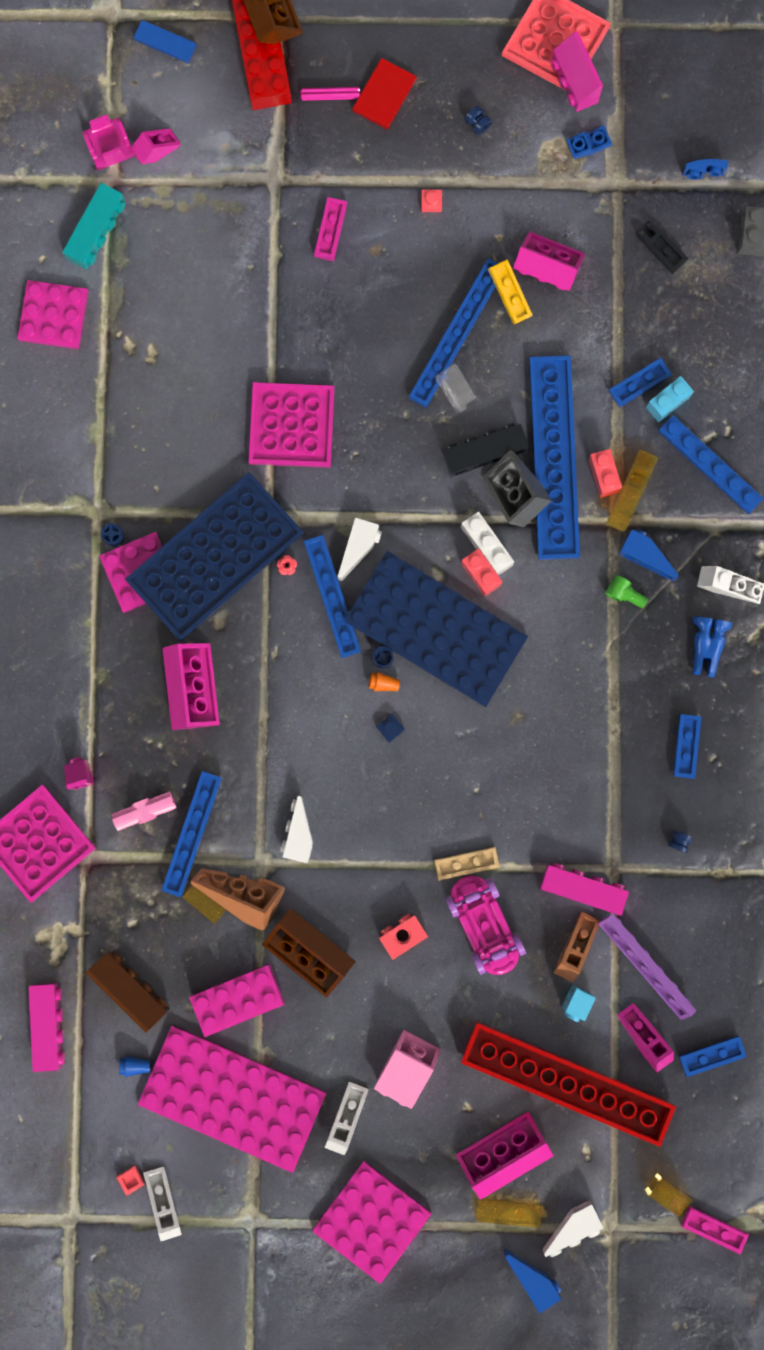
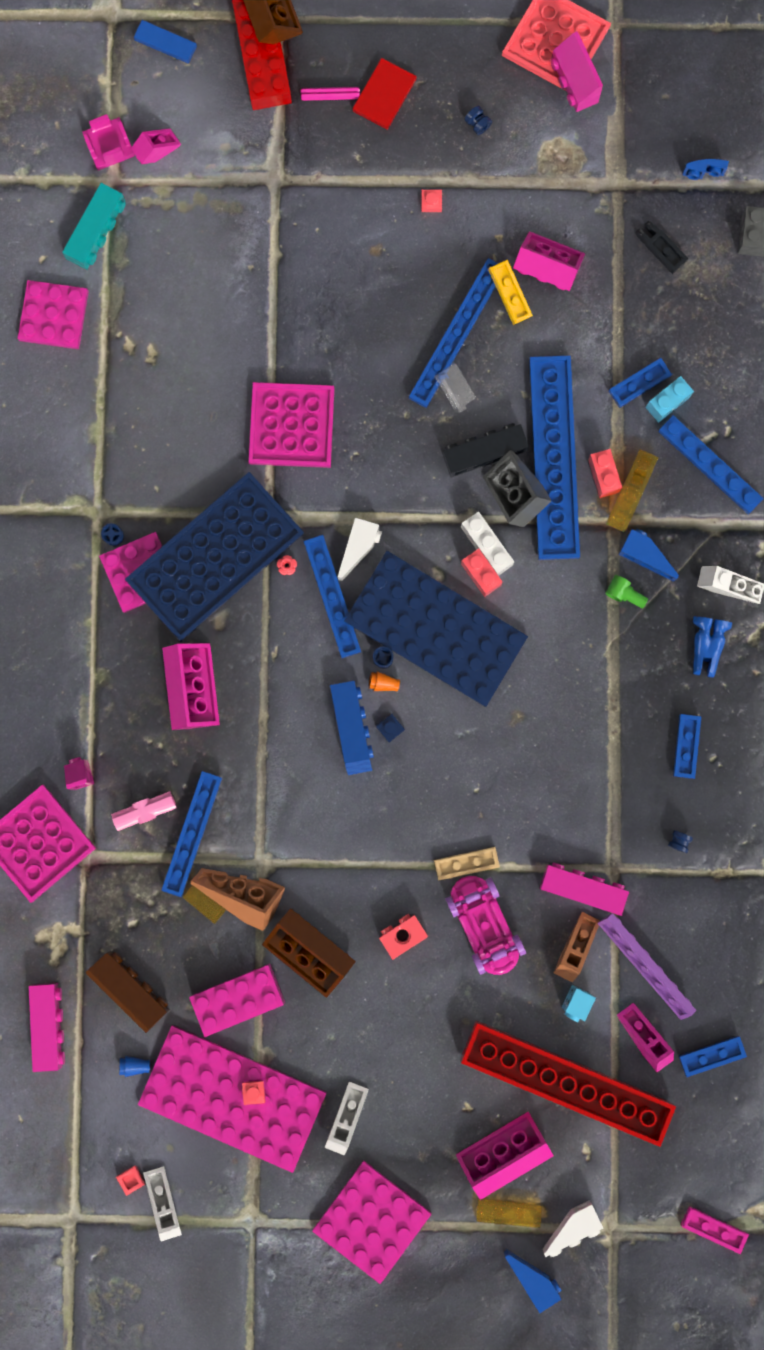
(253, 1092): none -> coral plate
(299, 839): white slope -> none
(330, 229): dark pink plate -> none
(351, 728): none -> blue wedge
(407, 1069): bright pink slope -> none
(589, 143): blue slope -> none
(668, 1195): clear yellow slope -> none

